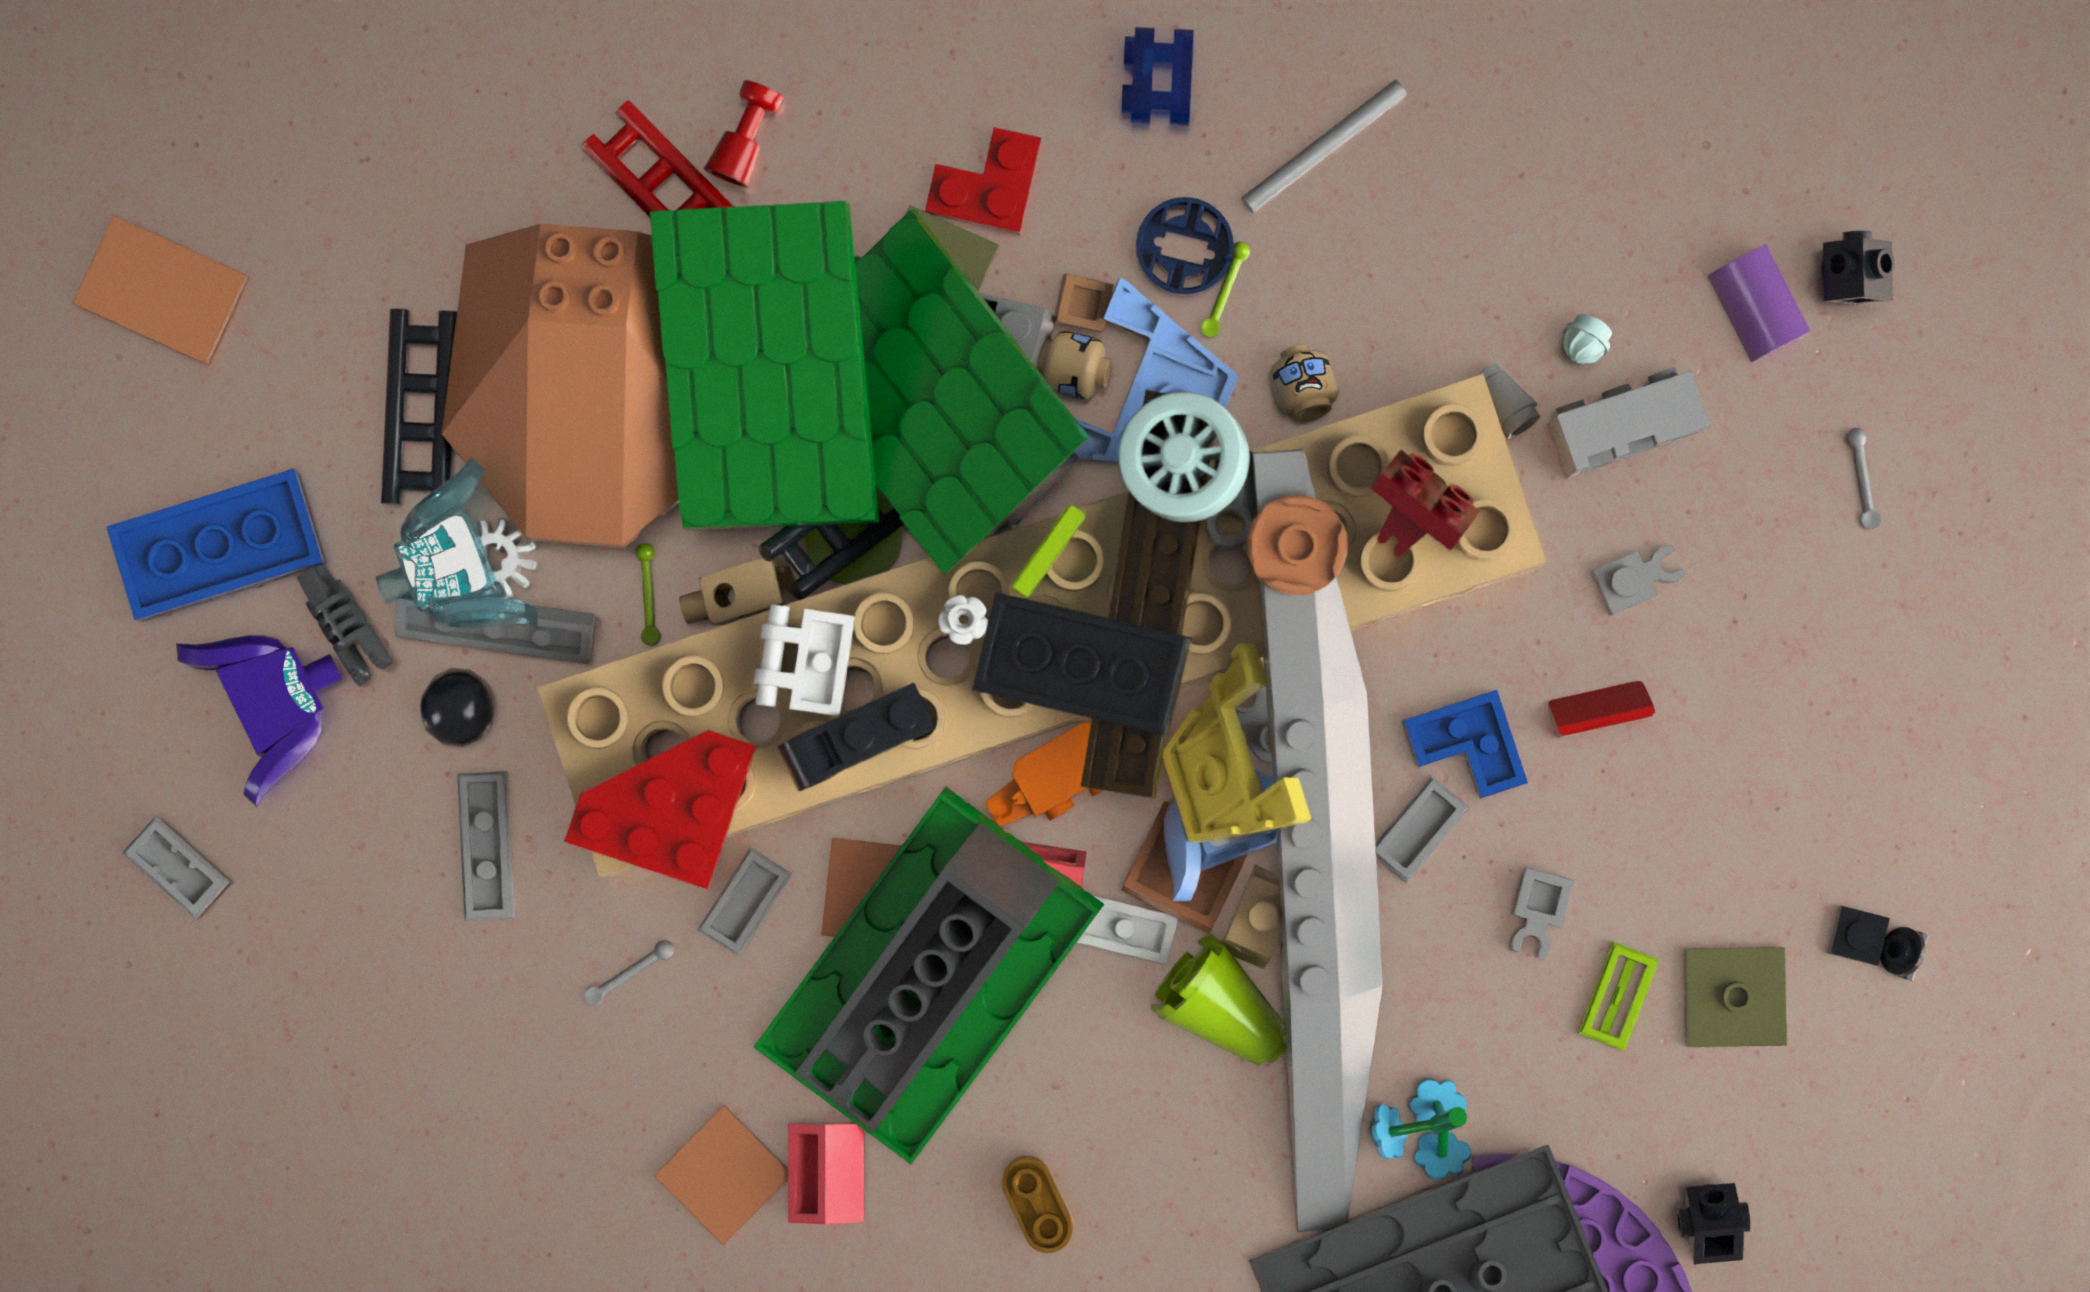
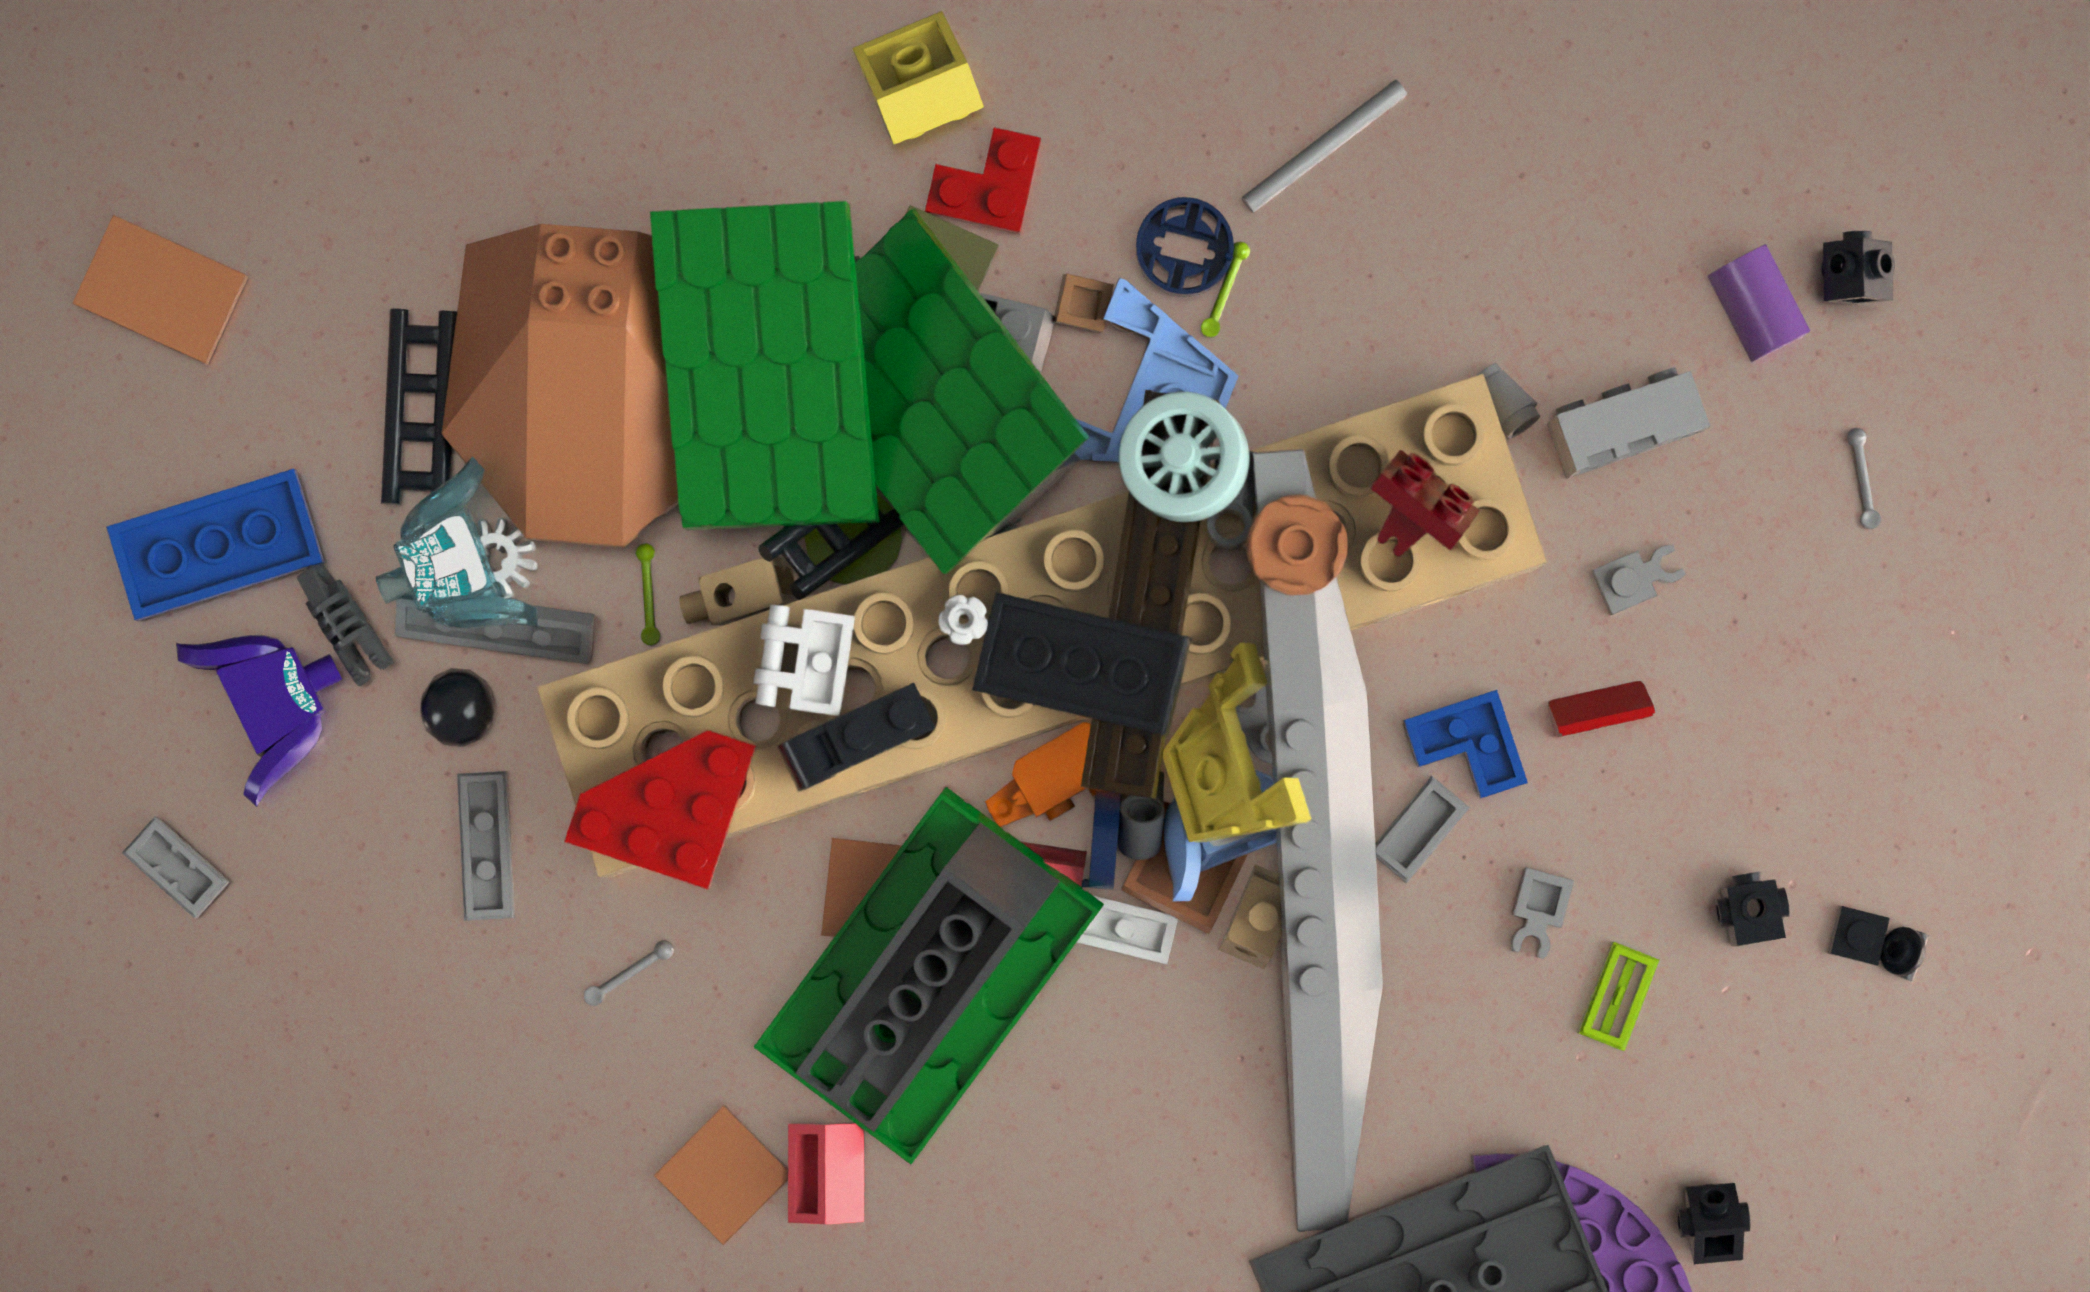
(669, 162): red bar -> none
(736, 151): red piece -> none
(744, 901): light grey tile -> none
(918, 77): none -> light yellow slope
(1037, 1204): pearl gold brick -> none
(1048, 551): lime tile -> none
(1074, 364): tan head -> none
(1104, 841): none -> dark blue piece
(1140, 53): clear blue brick -> none
(1141, 824): none -> dark grey piece
(1221, 1004): lime cone -> none
(1304, 383): tan head -> none
(1437, 1110): medium azure plant -> none
(1586, 339): light aqua plate -> none
(1735, 997): olive plate -> none
(1771, 909): none -> black brick

